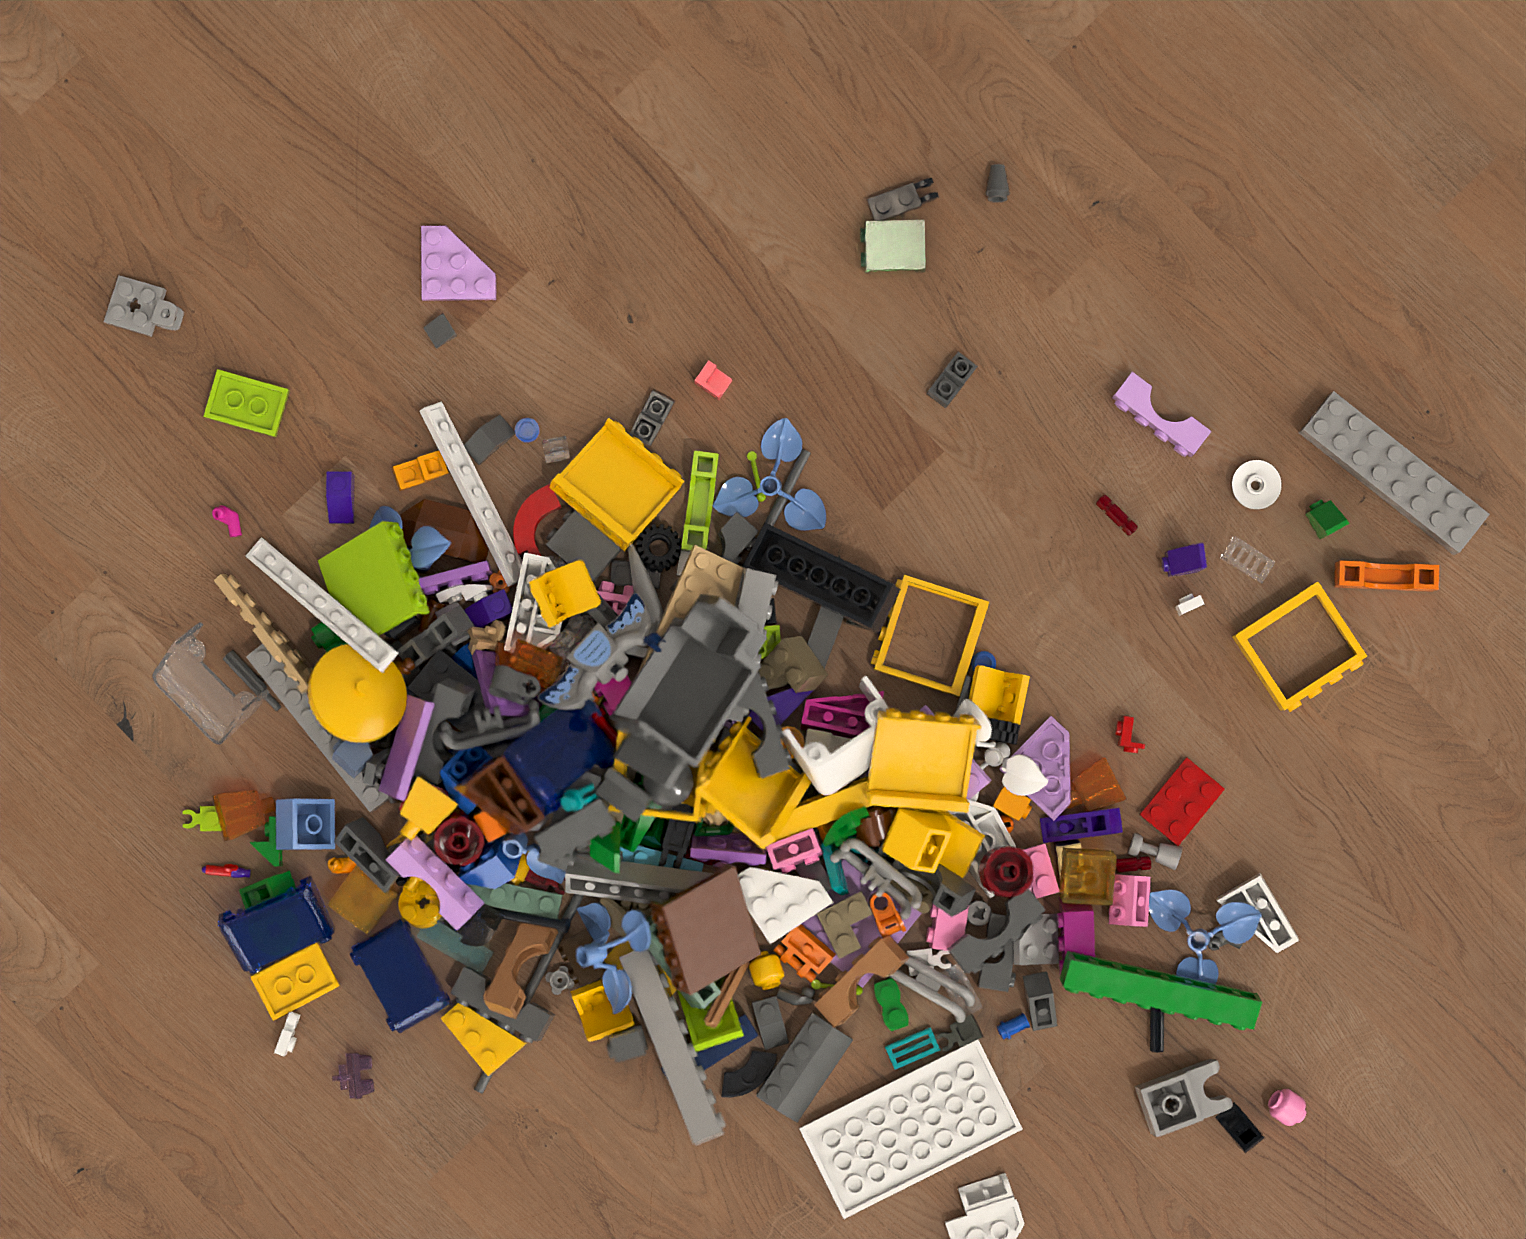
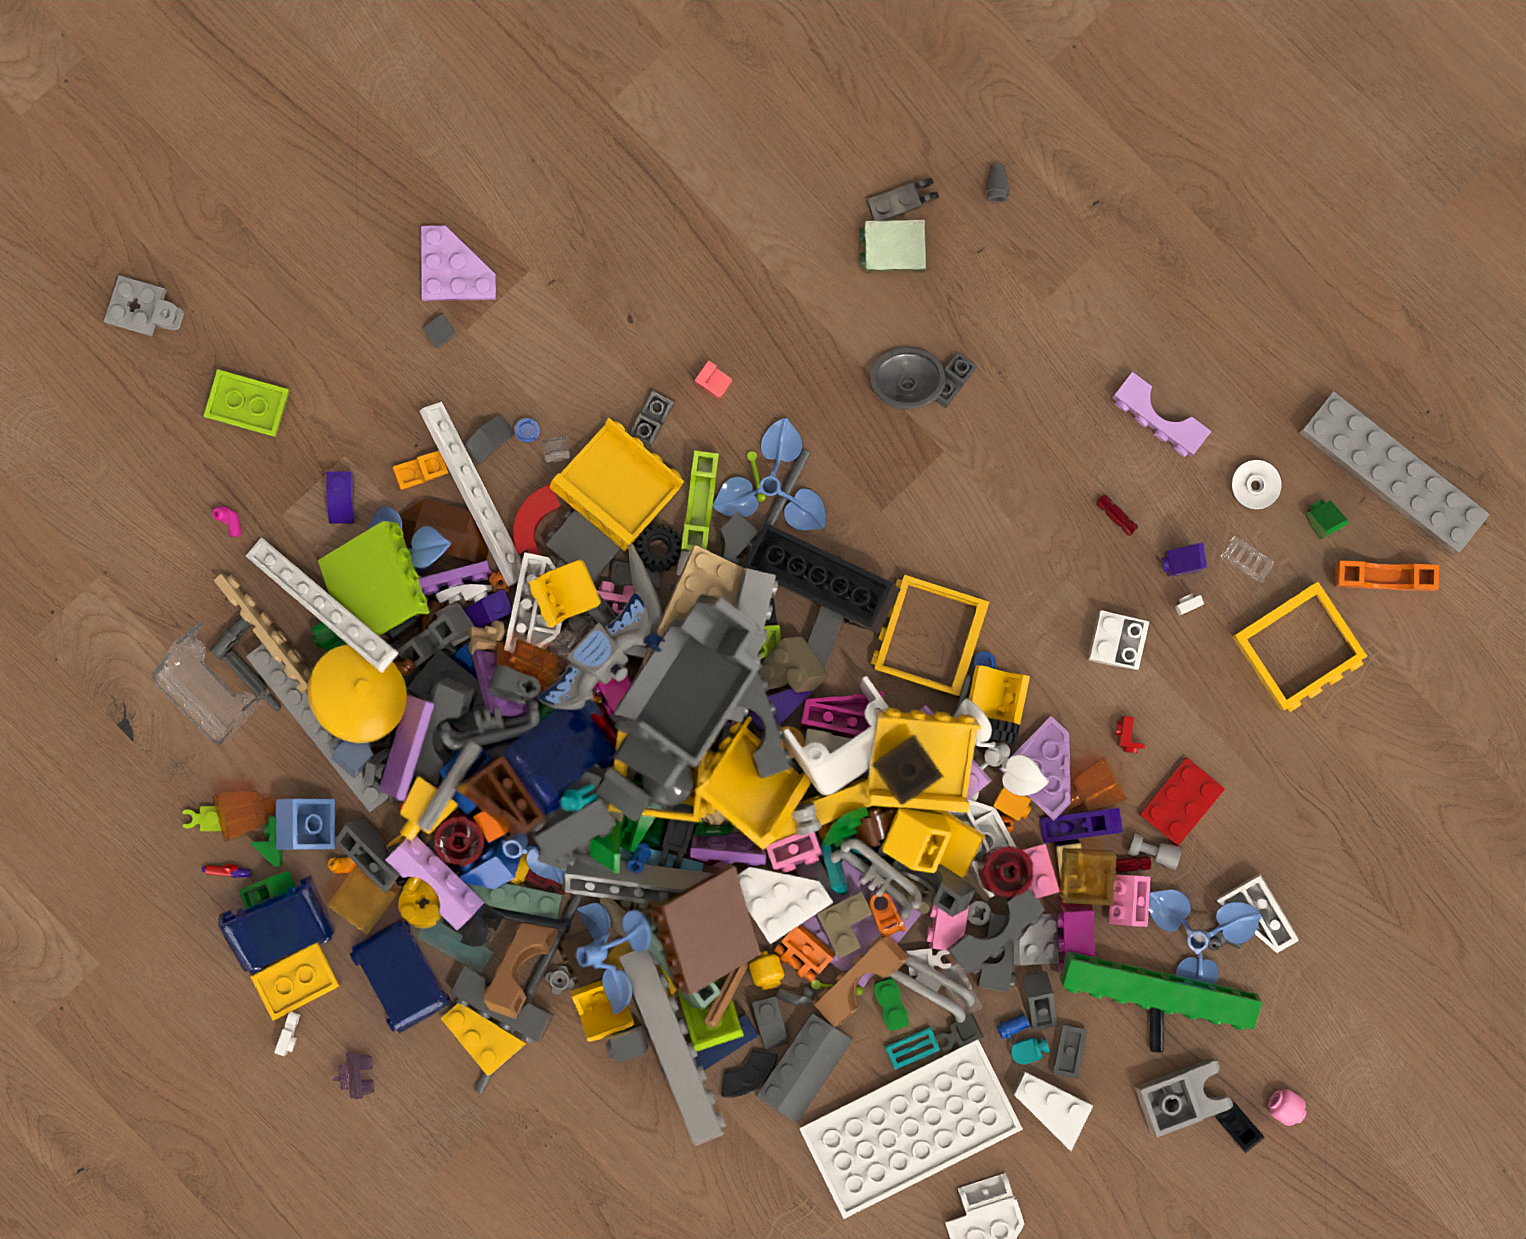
(229, 637): none -> dark grey pin
(447, 788): none -> light grey axle
(639, 857): none -> blue pin
(806, 819): none -> light grey wheel
(907, 369): none -> flat silver dish
(907, 770): none -> dark brown brick
(1029, 1050): none -> teal arm
(1053, 1107): none -> white wedge
(1069, 1051): none -> dark grey plate
(1118, 640): none -> white slope

